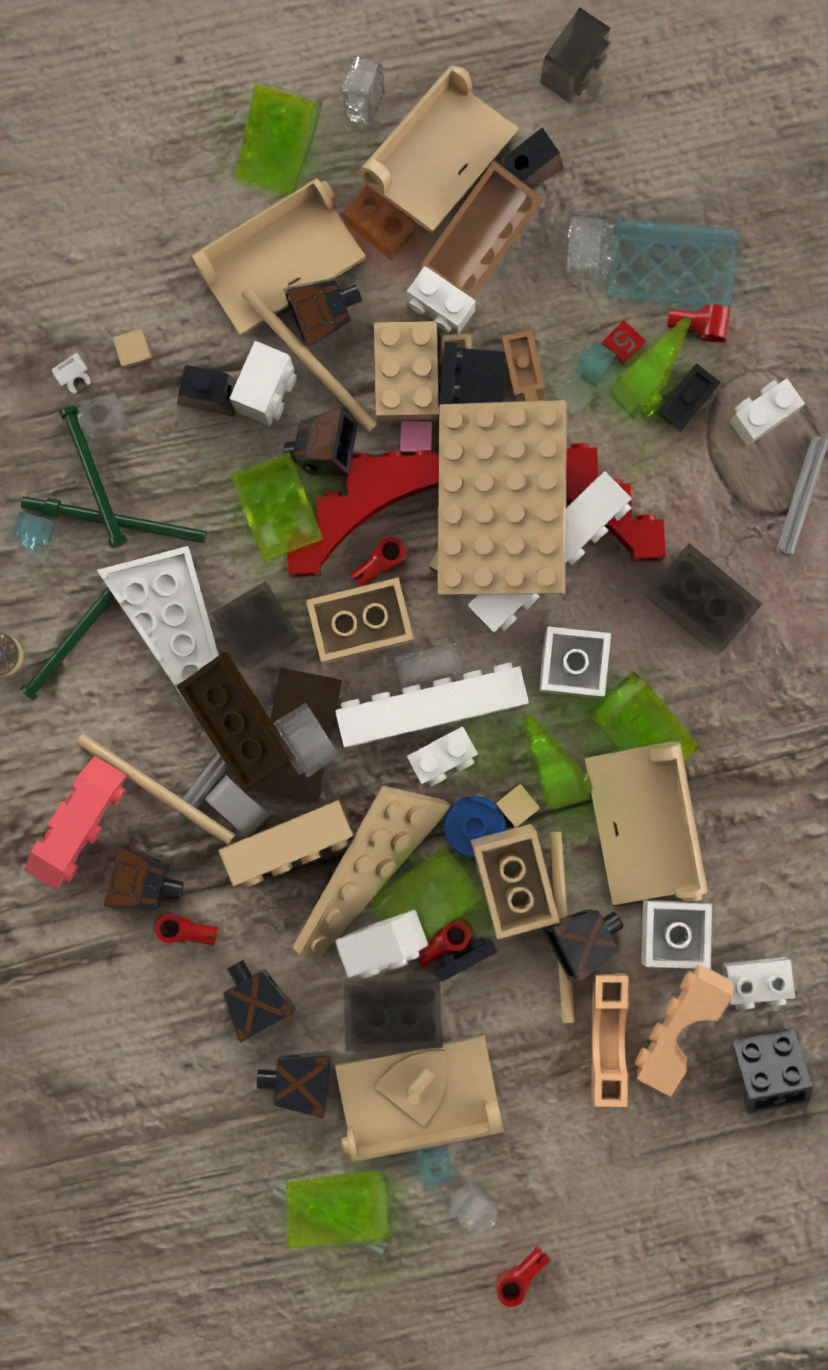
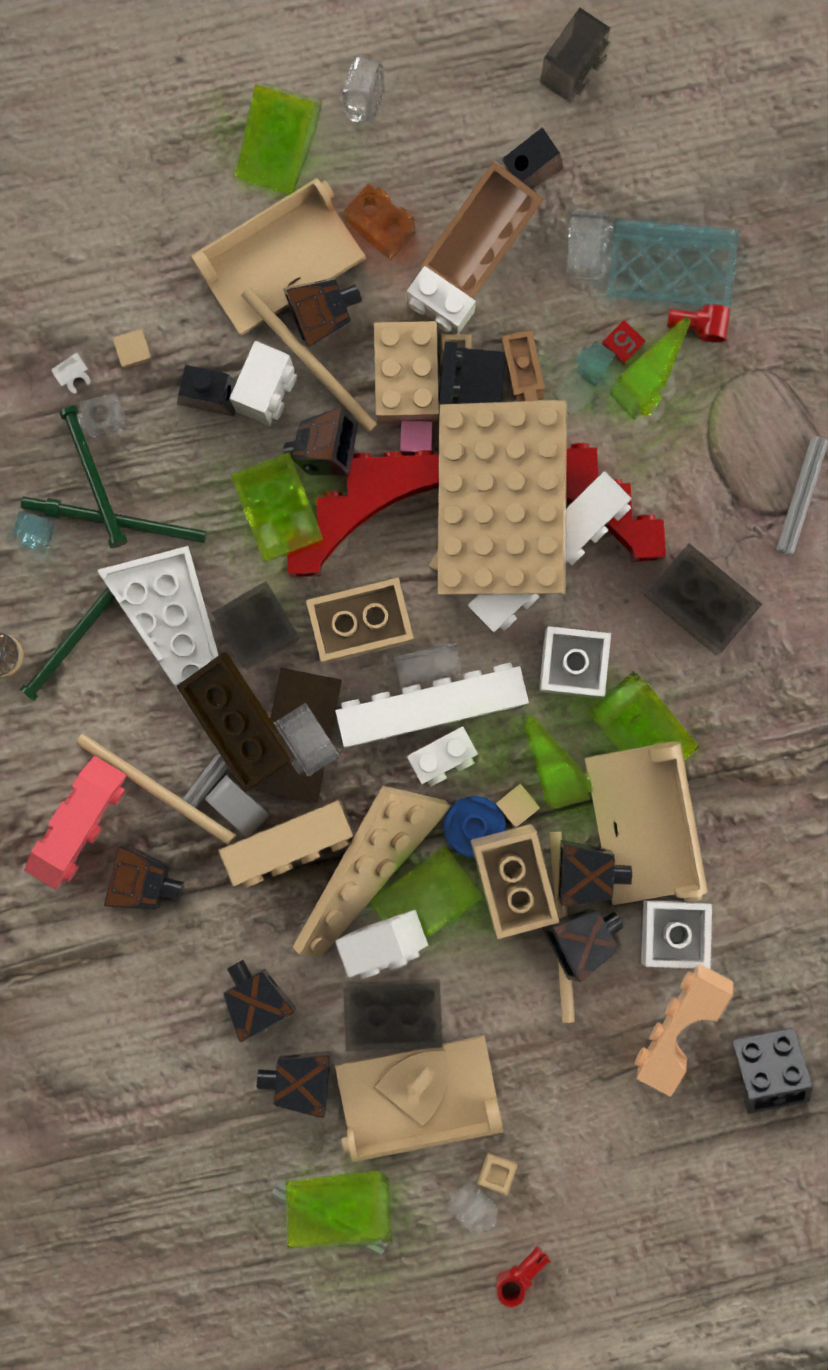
(186, 930): red pin -> none
(379, 561): red pin -> none
(431, 146): tan door -> none
(439, 1155): clear light blue plate -> none
(444, 943): red pin -> none
(453, 964): black plate -> none
(497, 1173): none -> tan tile
(588, 874): none -> black torso
(609, 1013): light nougat arch -> none
(688, 397): black plate -> none
(760, 981): white brick -> none
(767, 411): white brick -> none

